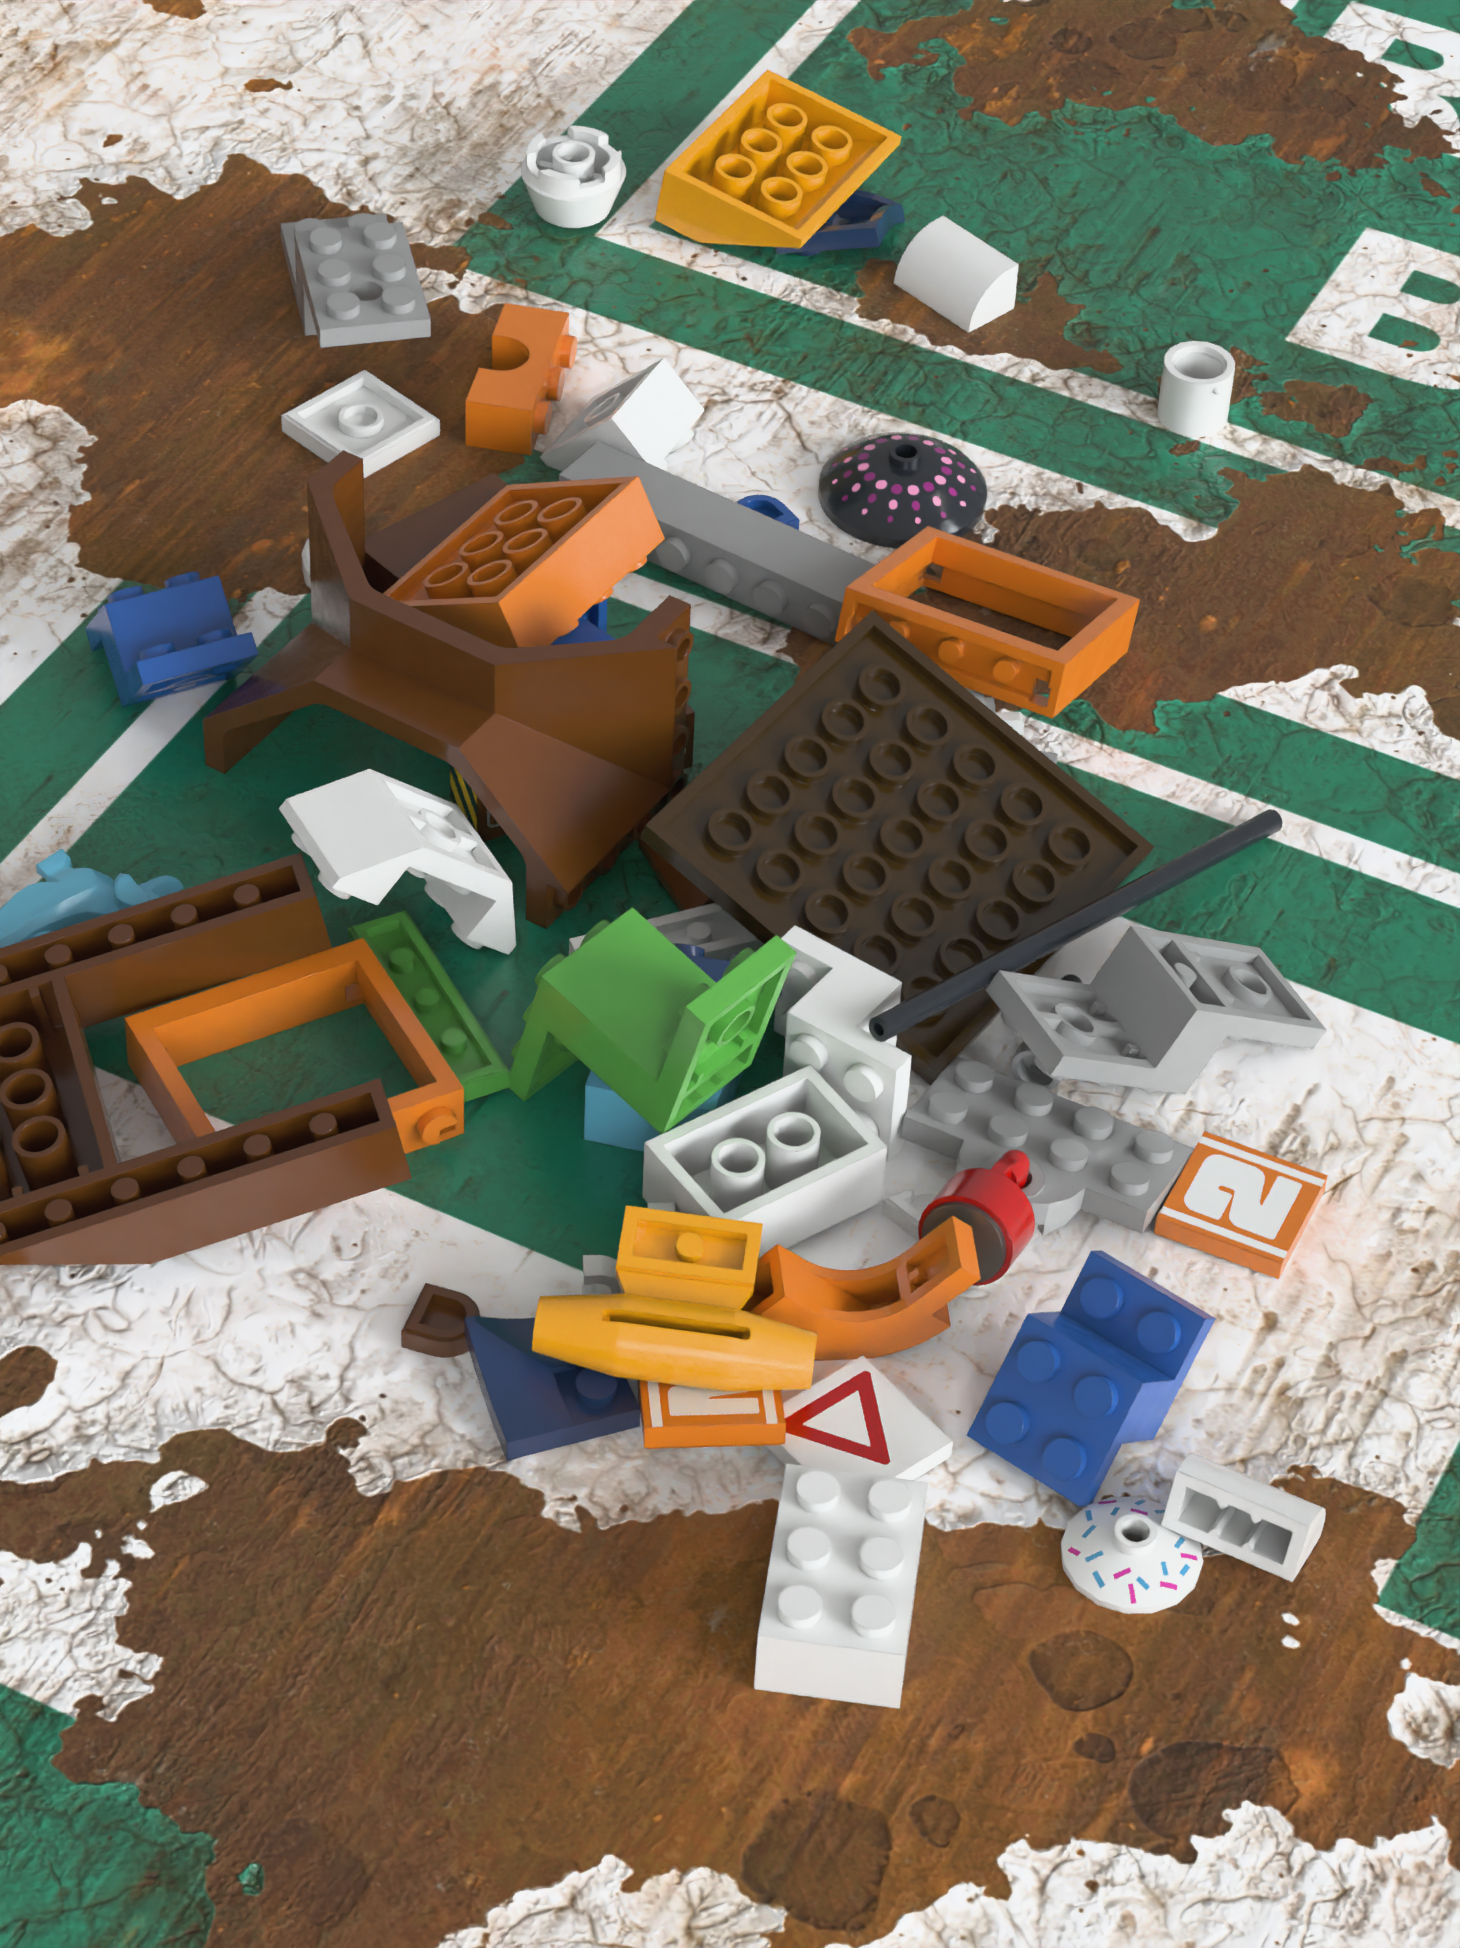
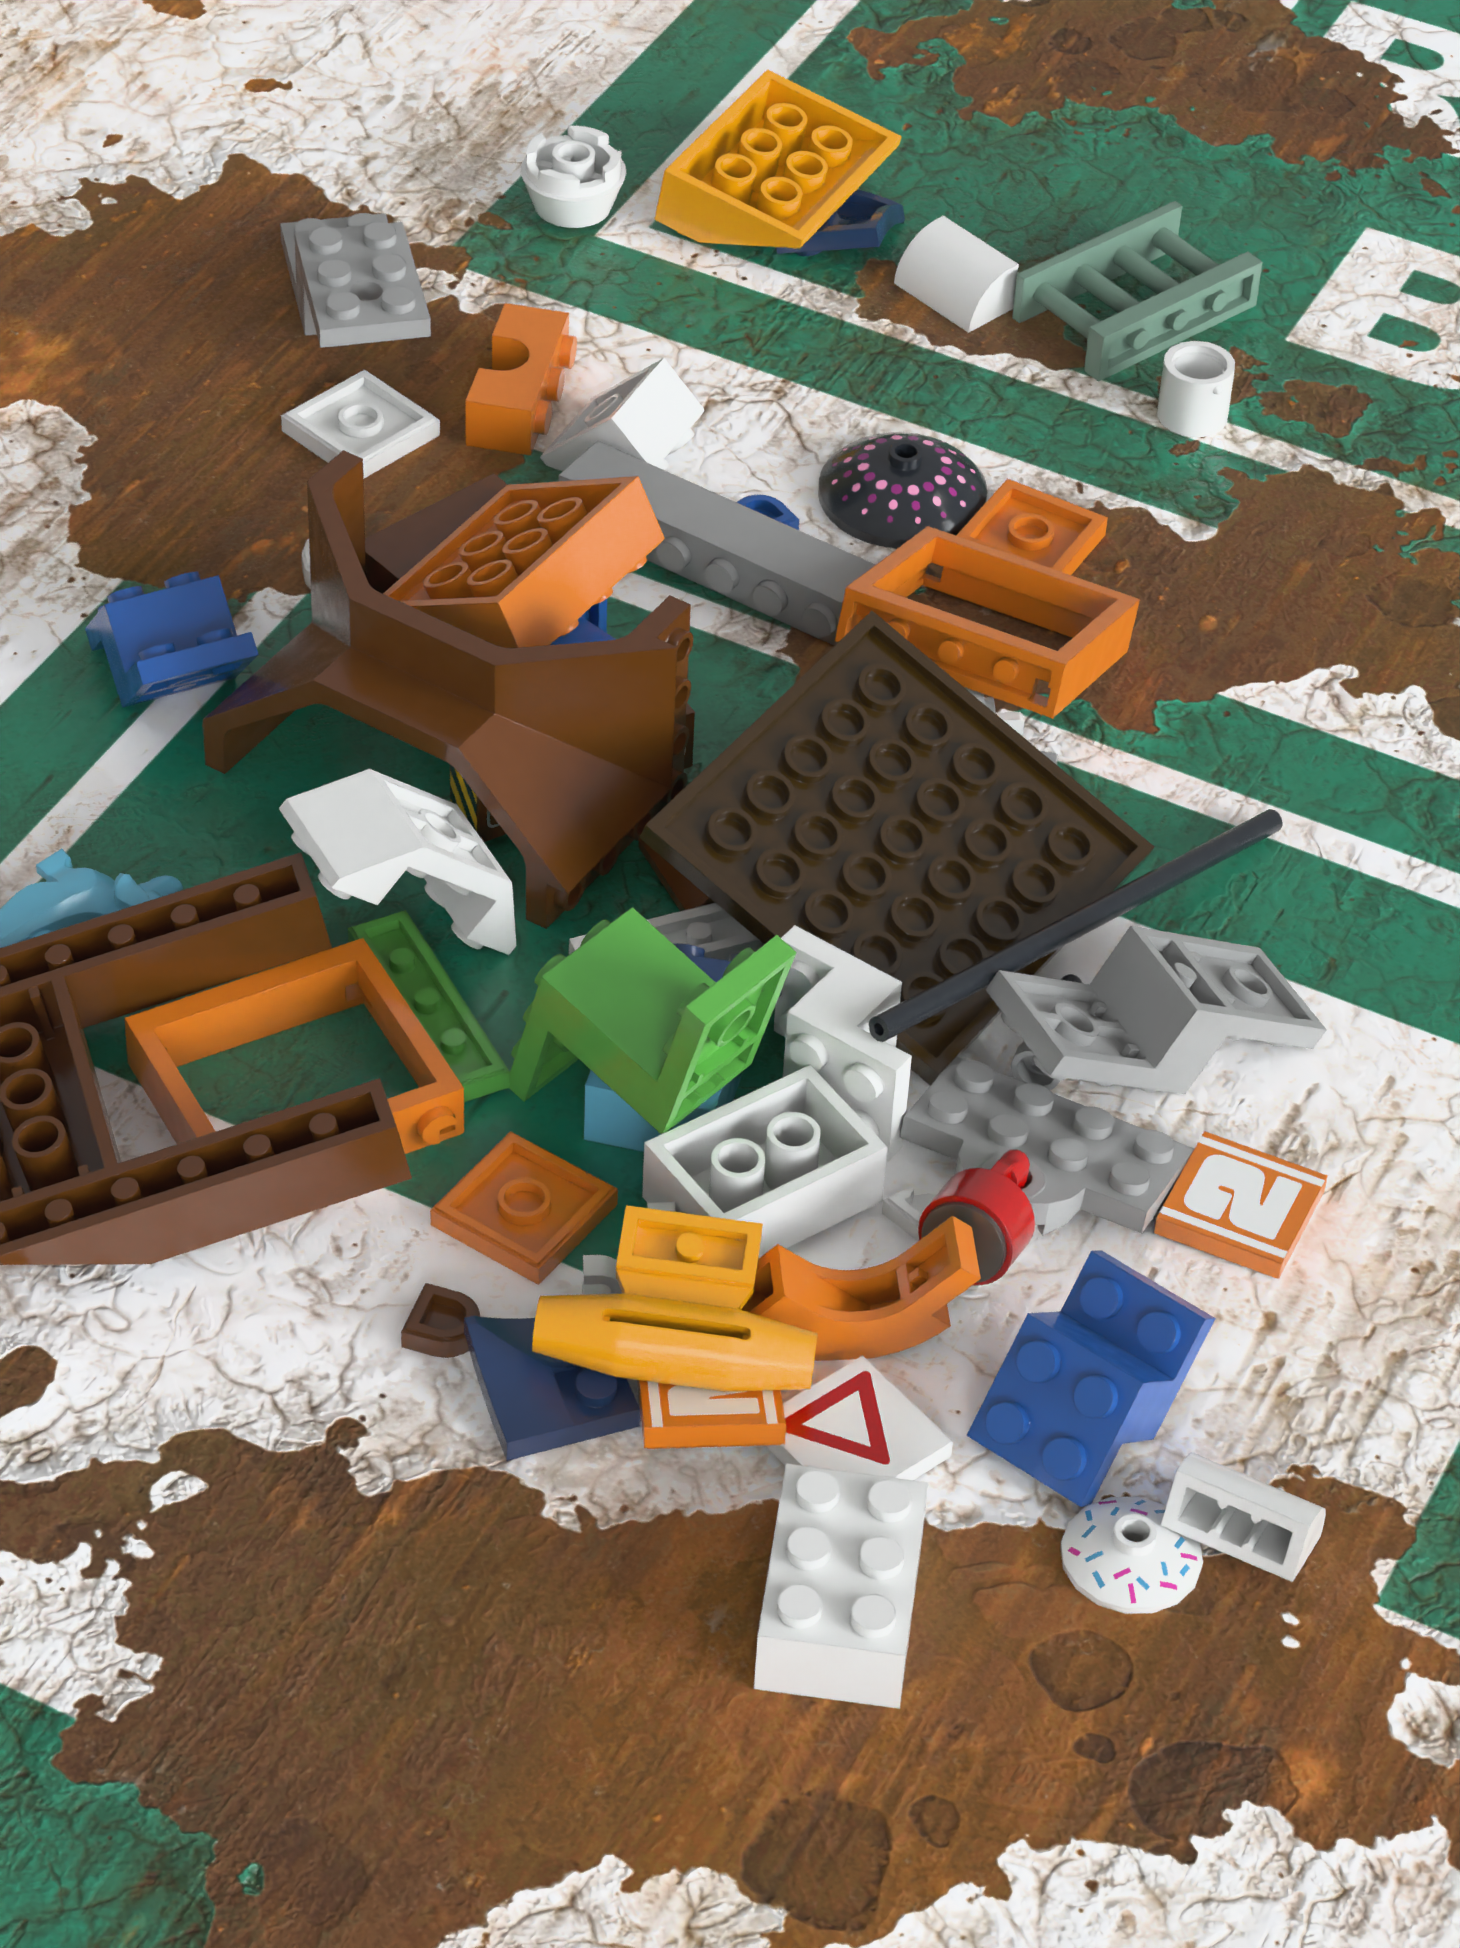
(524, 1207): none -> orange tile
(1036, 527): none -> orange tile
(1143, 326): none -> sand green fence

